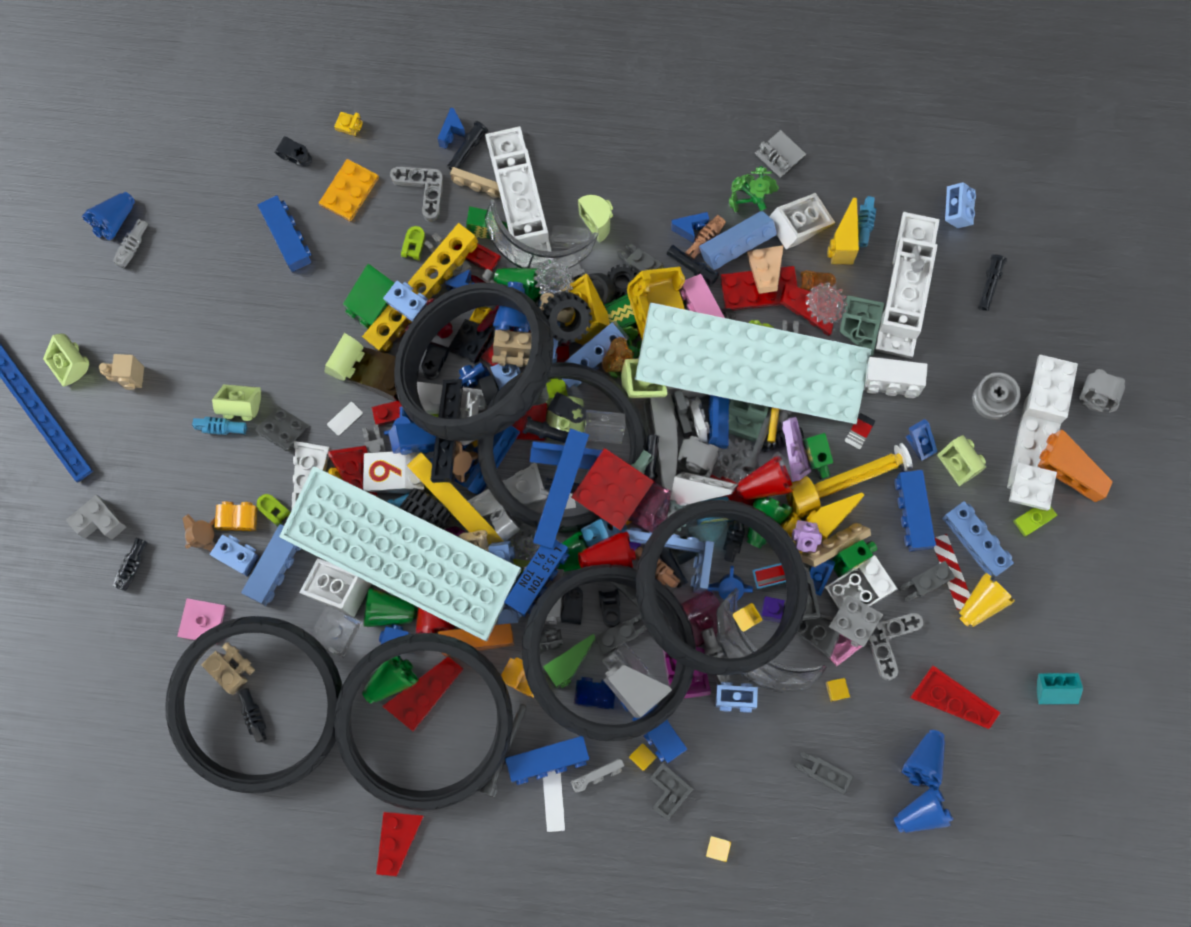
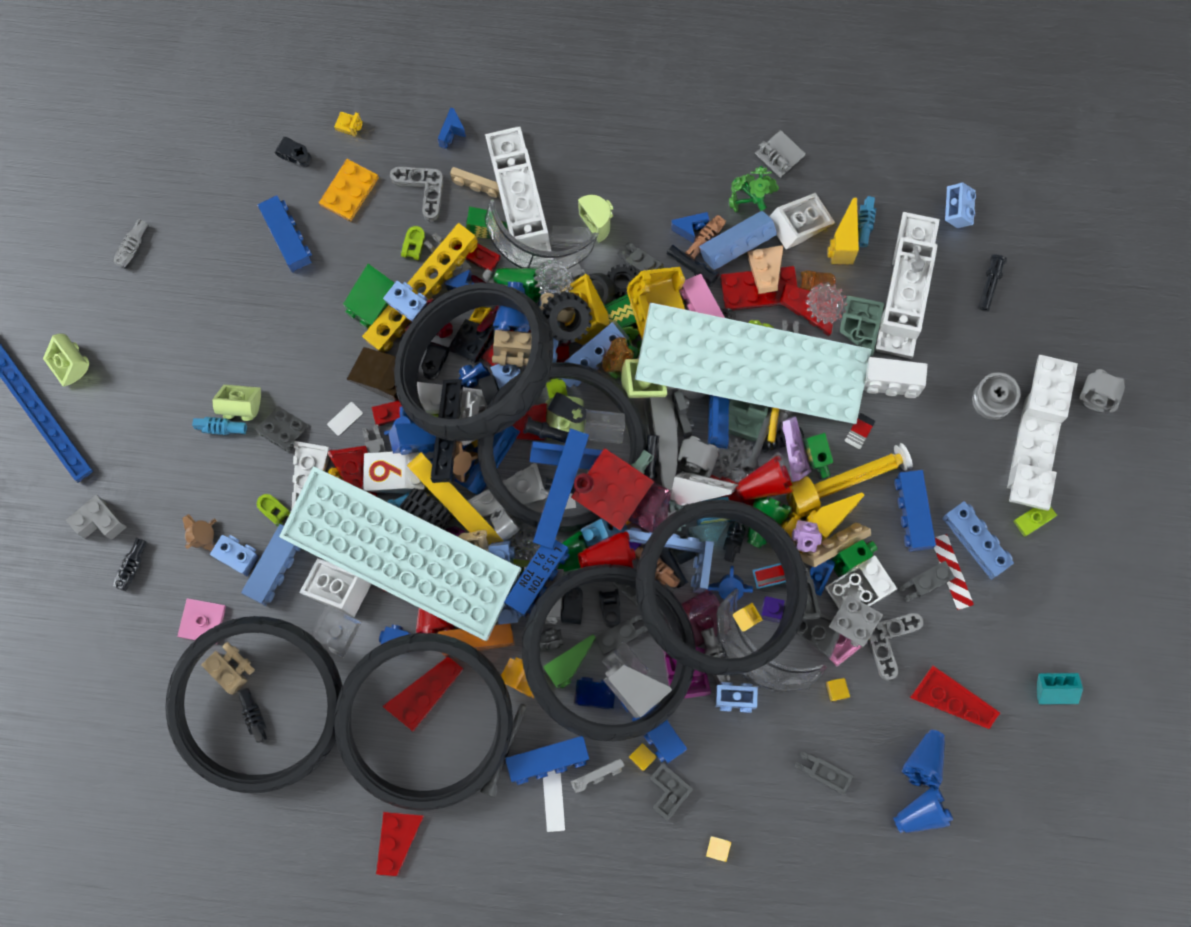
(109, 215): blue cone -> none
(124, 370): tan brick -> none
(236, 517): light orange brick -> none
(343, 358): yellowish green brick -> none
(387, 609): green cone -> none
(389, 679): green cone -> none
(471, 140): black pin -> none
(578, 483): none -> dark red plate
(698, 418): white hinge -> none
(922, 439): blue slope -> none
(962, 460): yellowish green brick -> none
(984, 601): yellow cone -> none
(1074, 466): orange slope -> none

